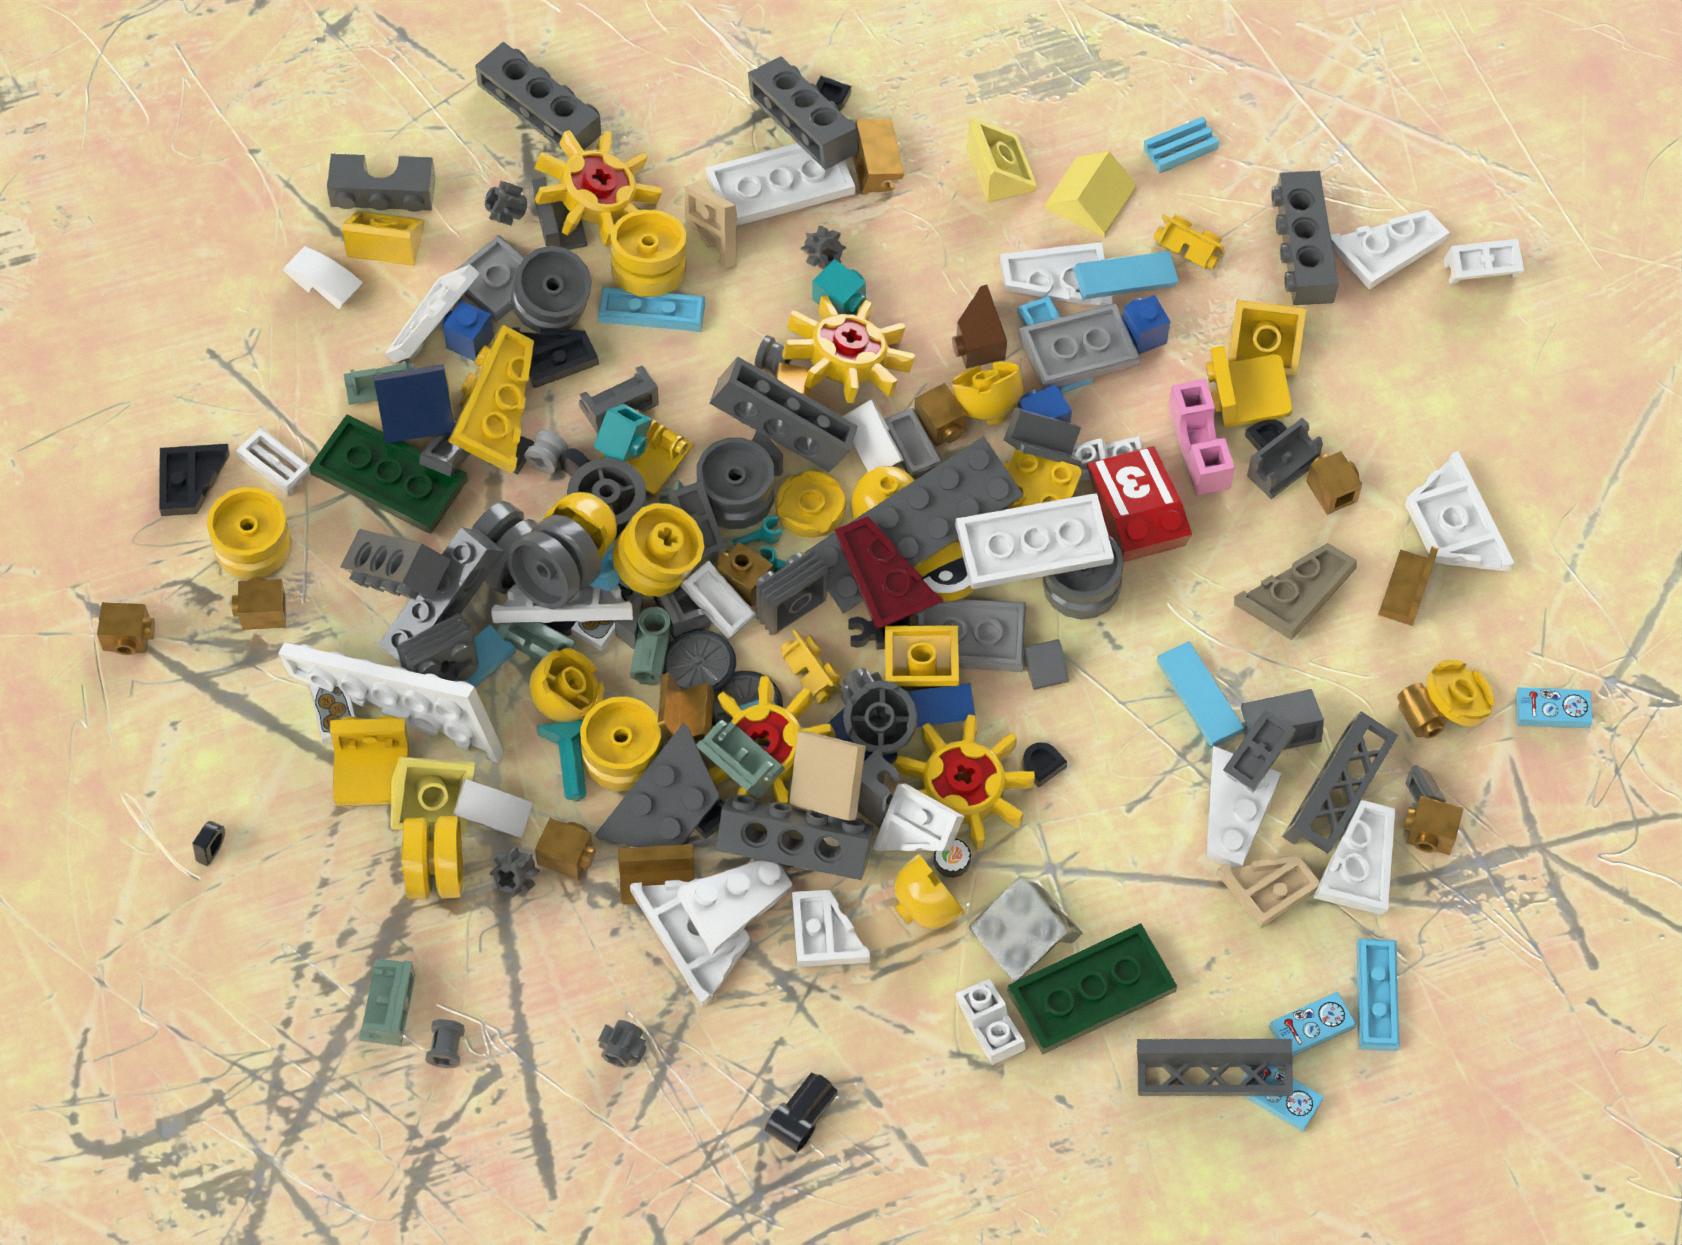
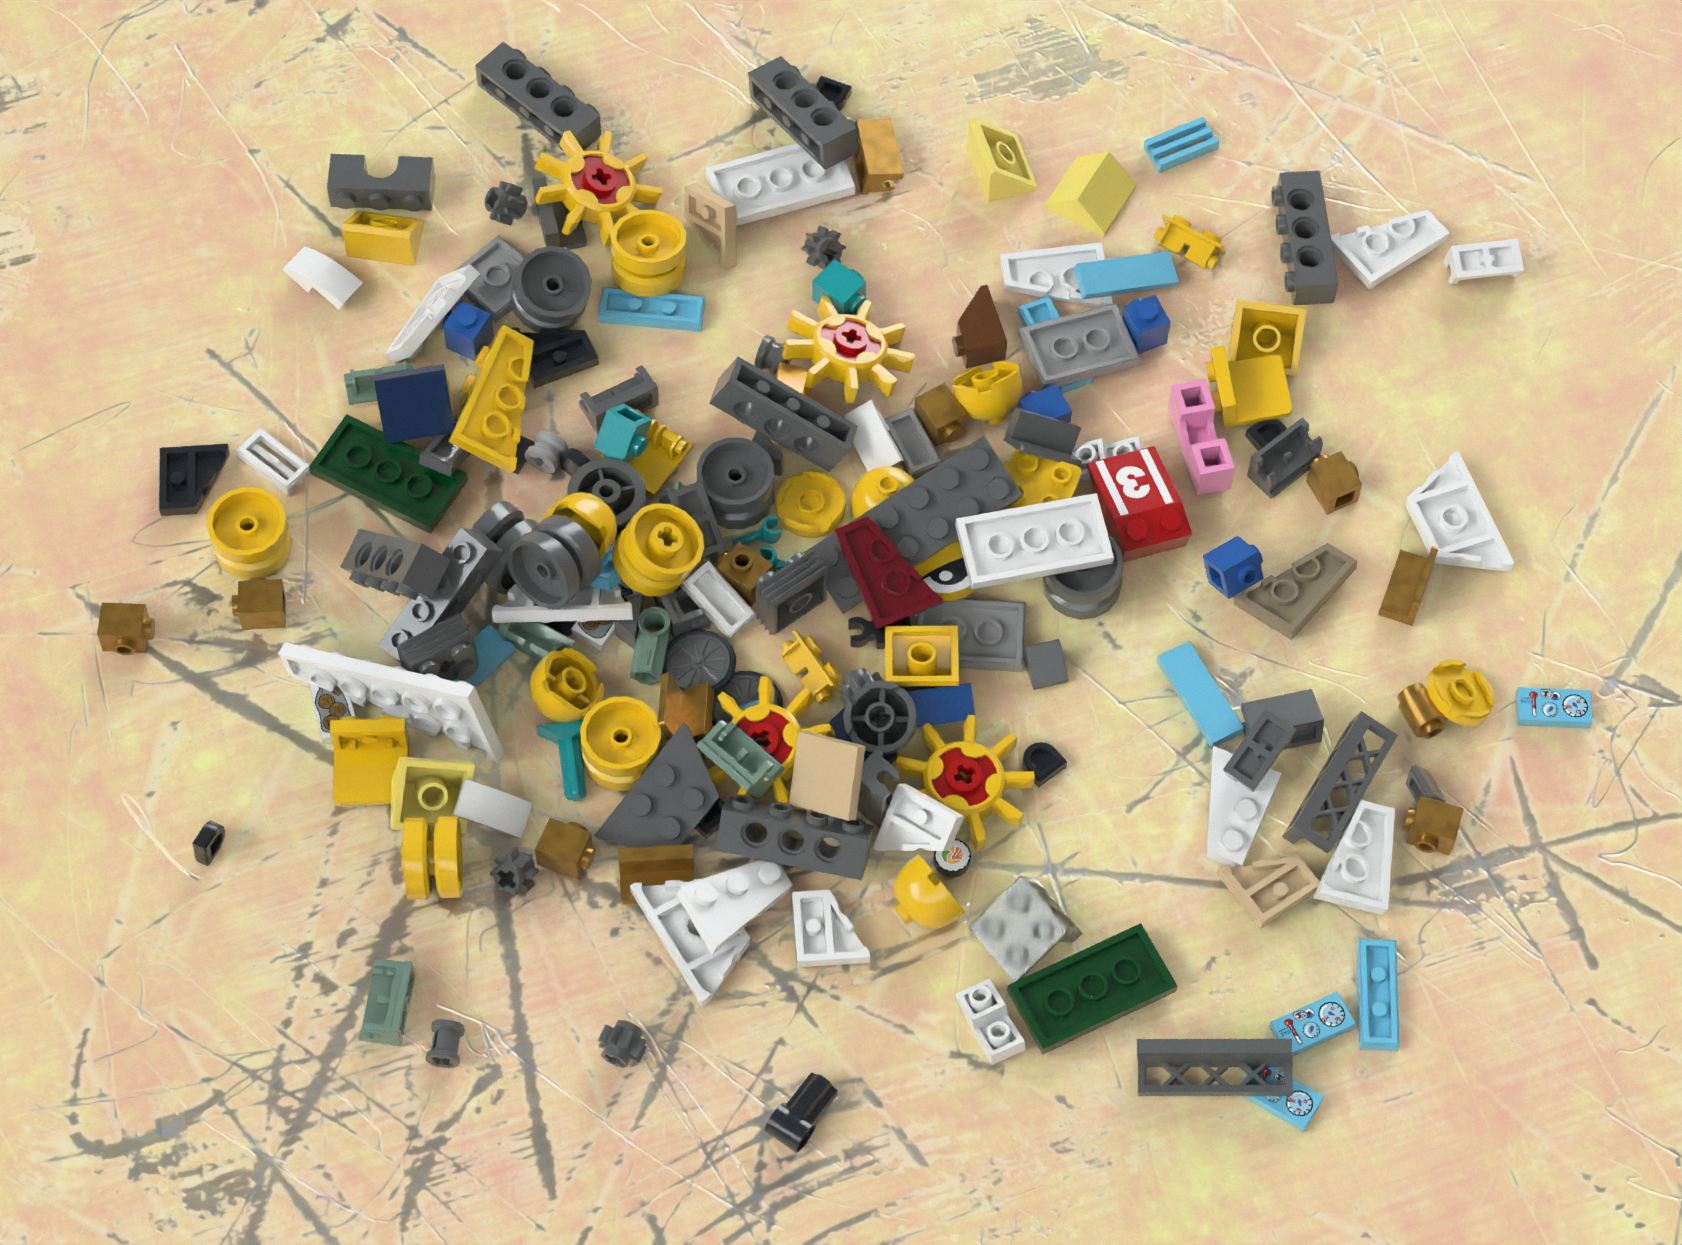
(1233, 566): none -> blue brick

